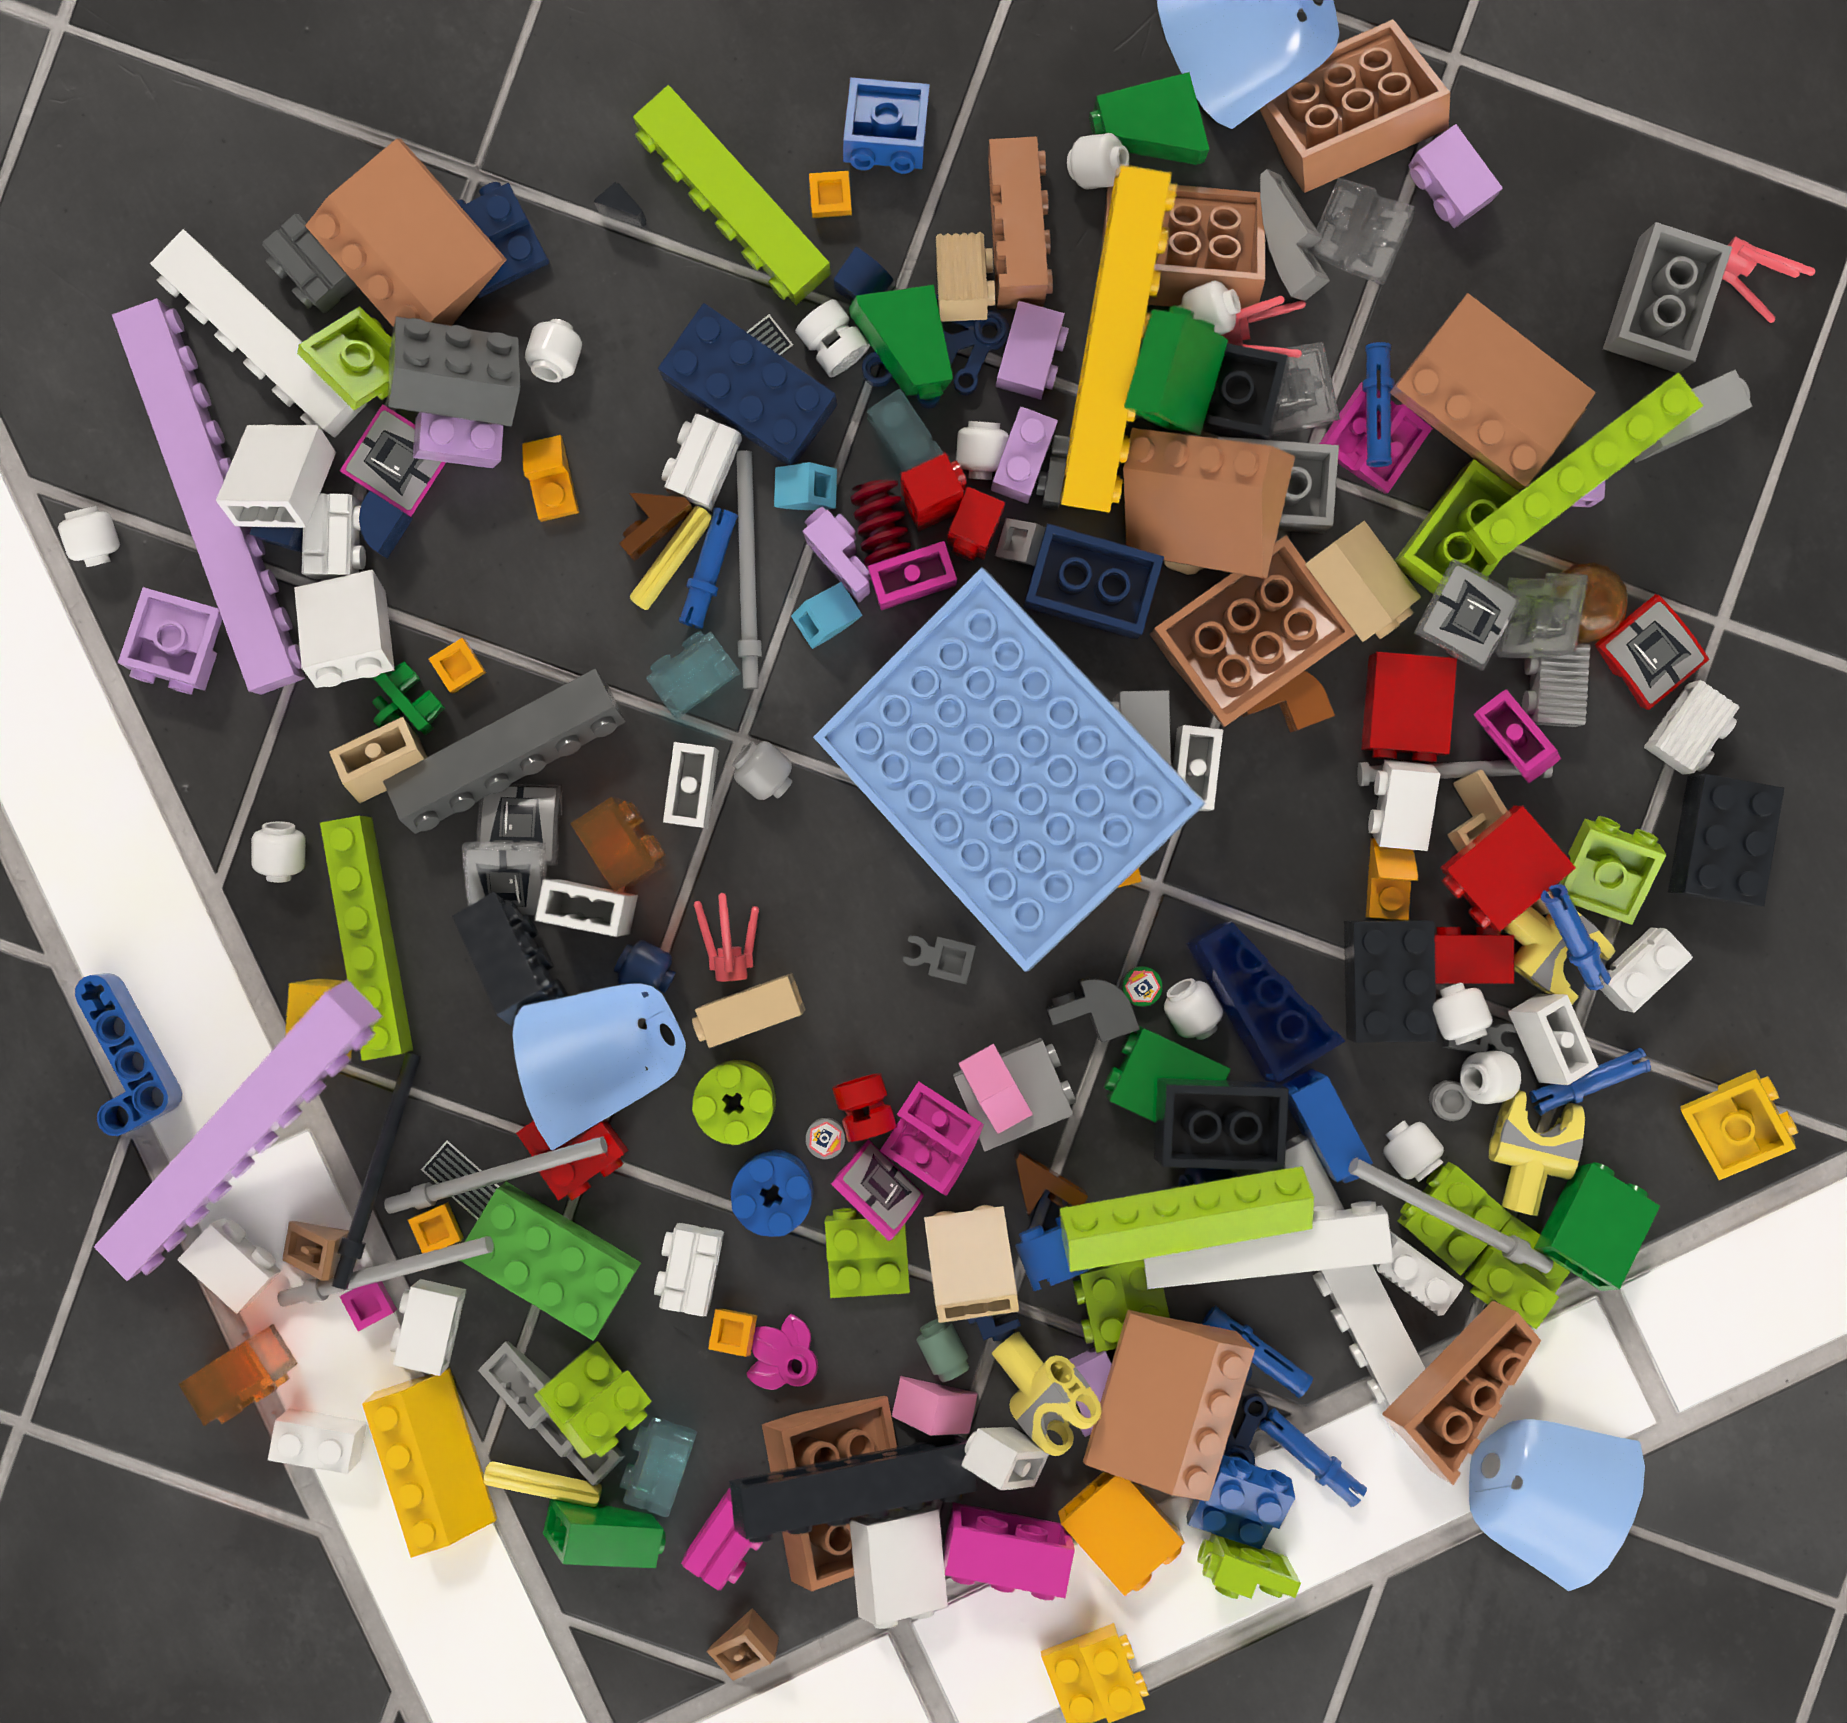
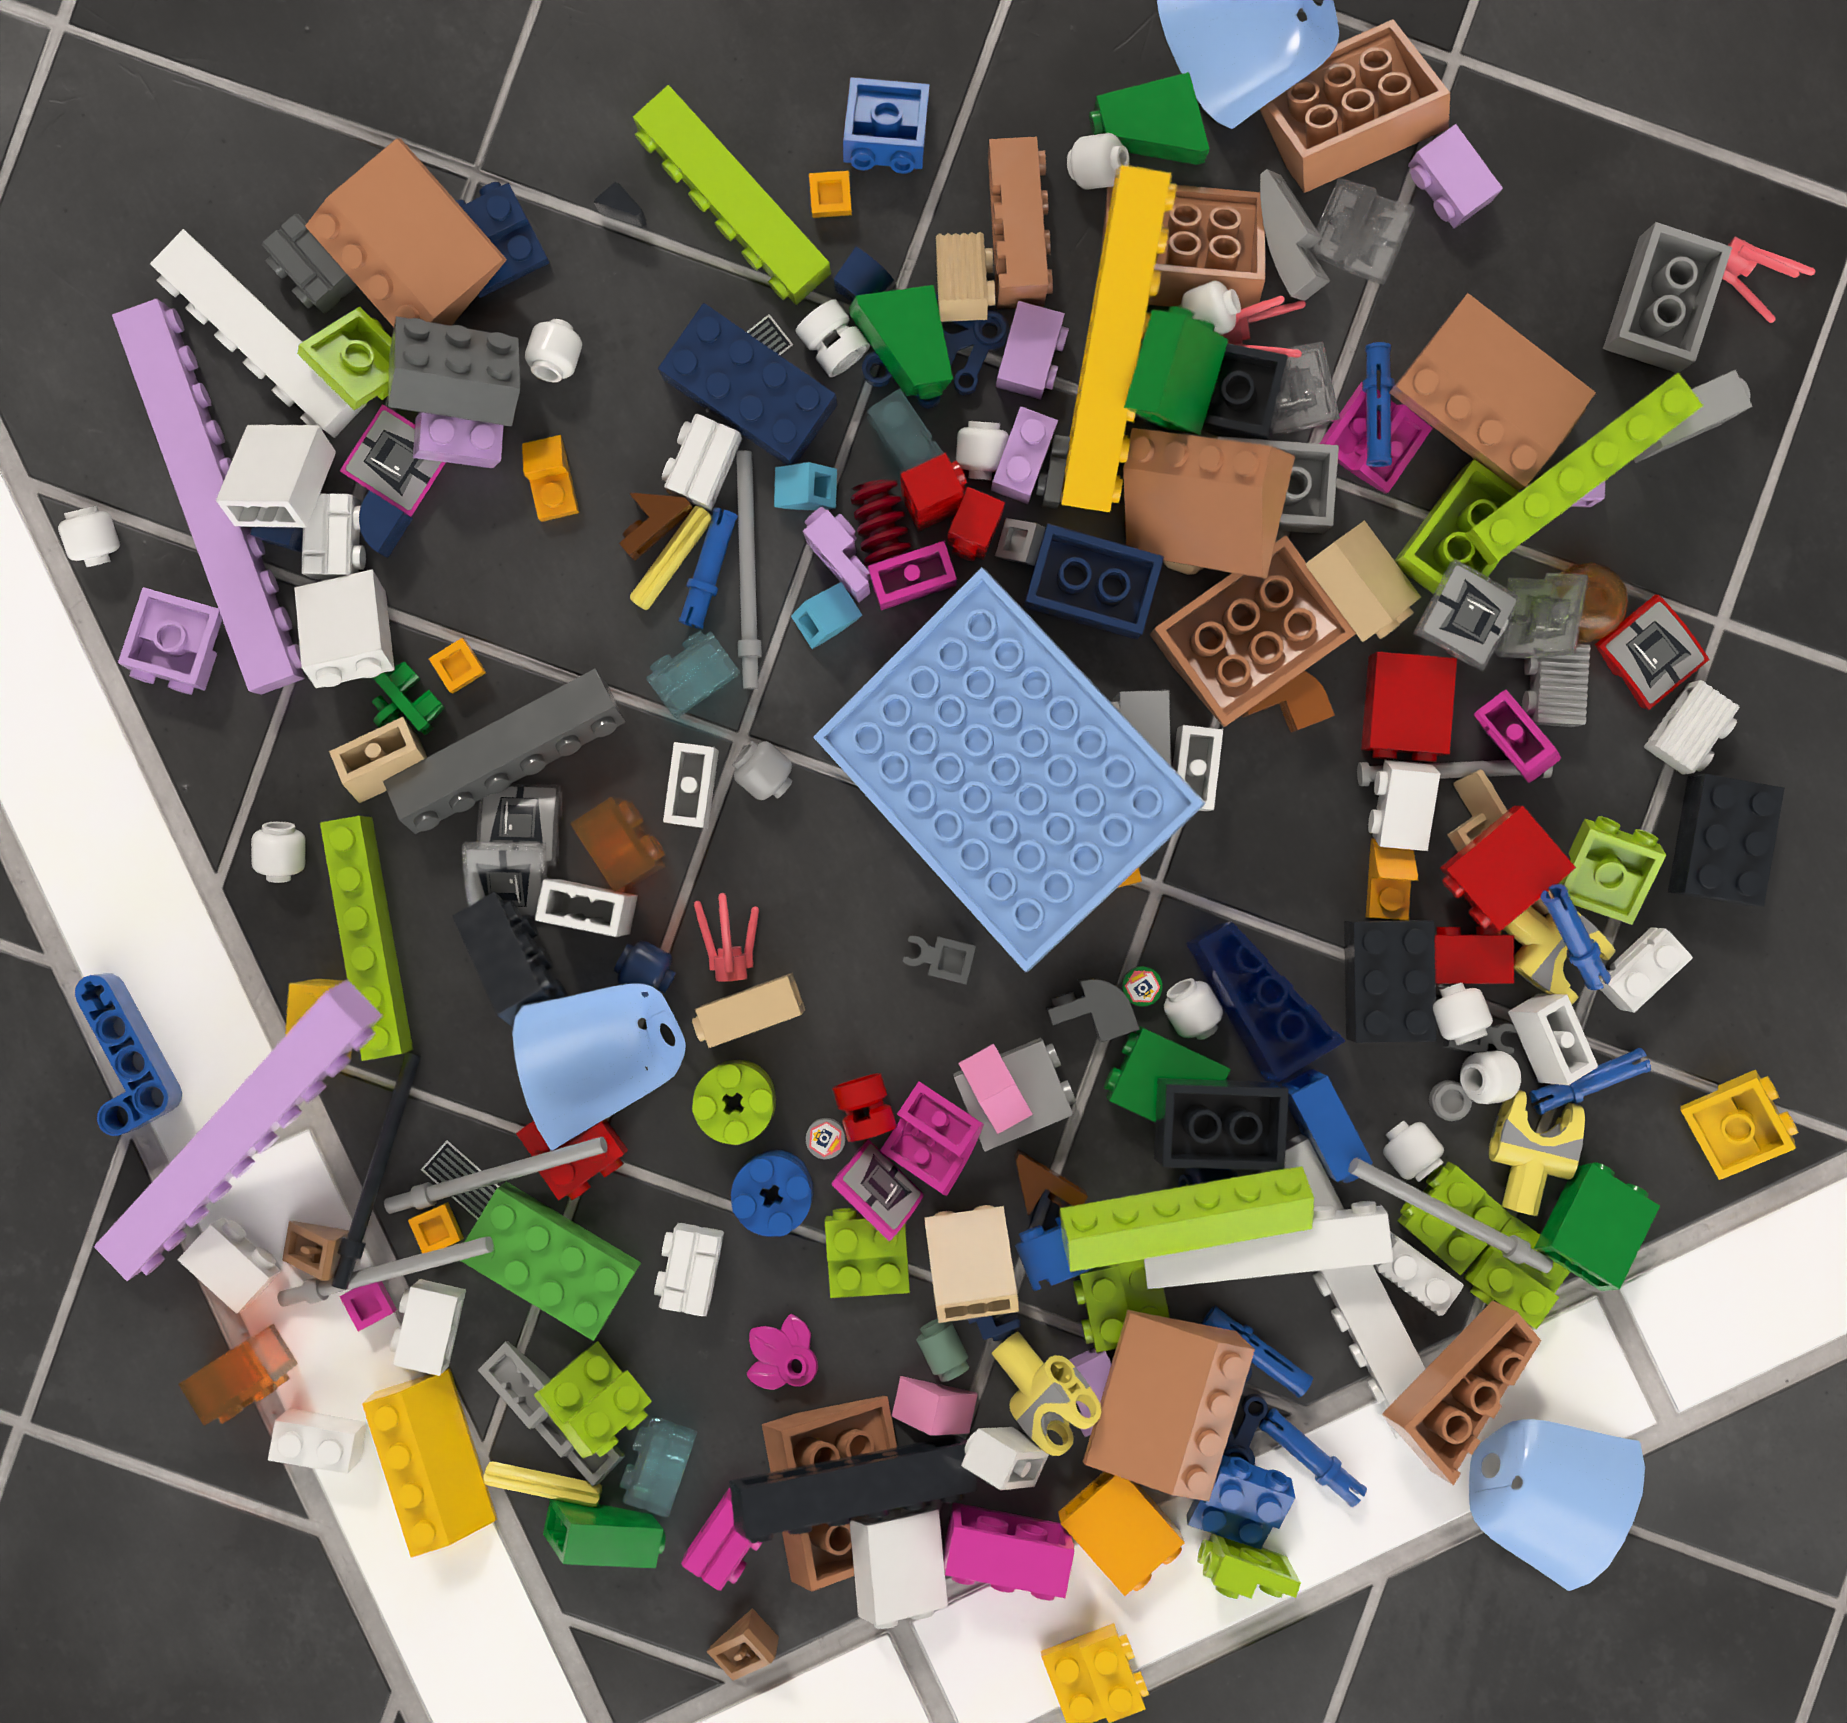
(732, 1332): light orange plate -> none

